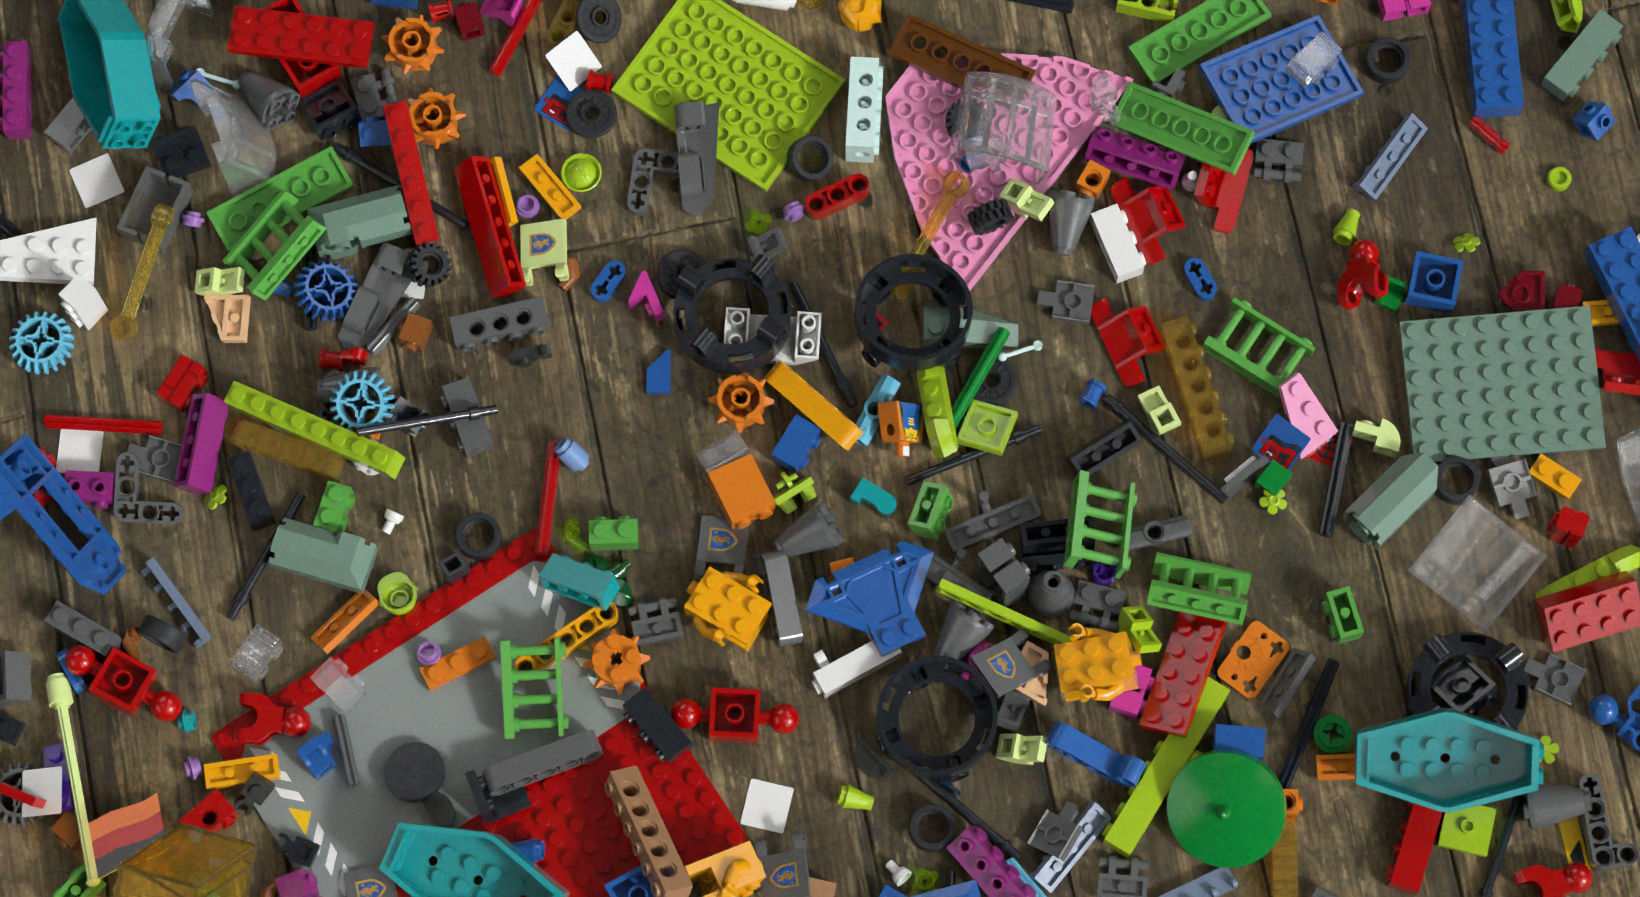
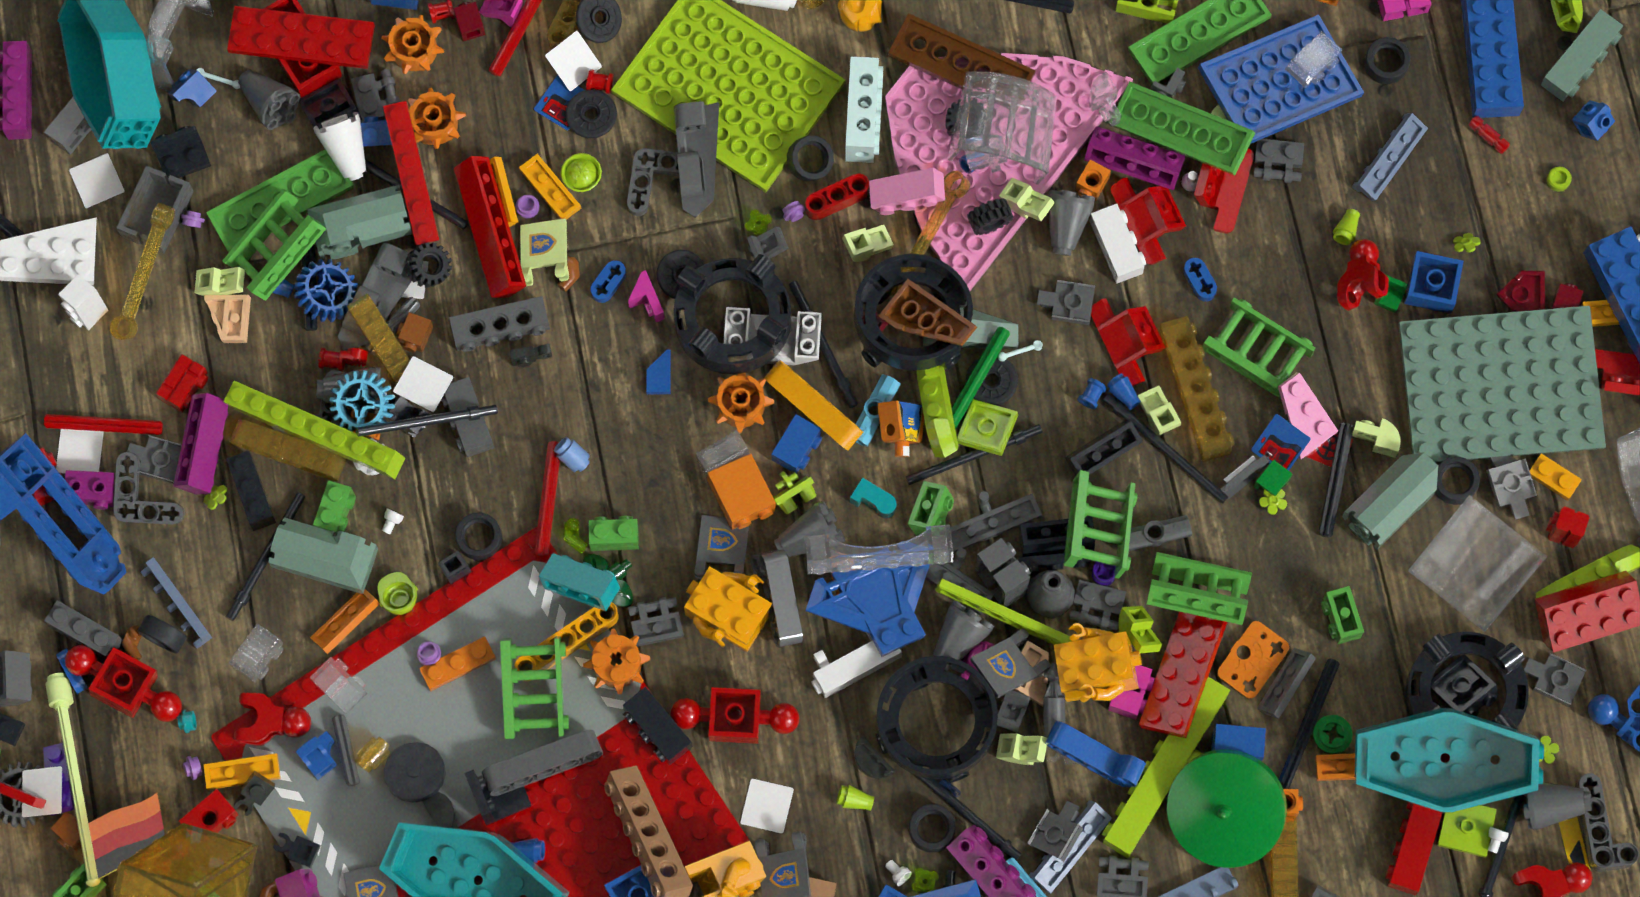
(59, 346): medium azure gear -> none
(246, 145): clear windscreen -> none
(344, 144): none -> white cone
(372, 754): none -> clear yellow brick
(380, 336): none -> clear yellow beam
(423, 384): none -> white sticker
(864, 242): none -> yellowish green brick
(907, 191): none -> bright pink brick
(924, 315): none -> dark orange wedge
(930, 547): none -> clear arch
(1053, 701): none -> dark grey wheel
(1123, 390): none -> blue cone
(1497, 836): none -> white piece

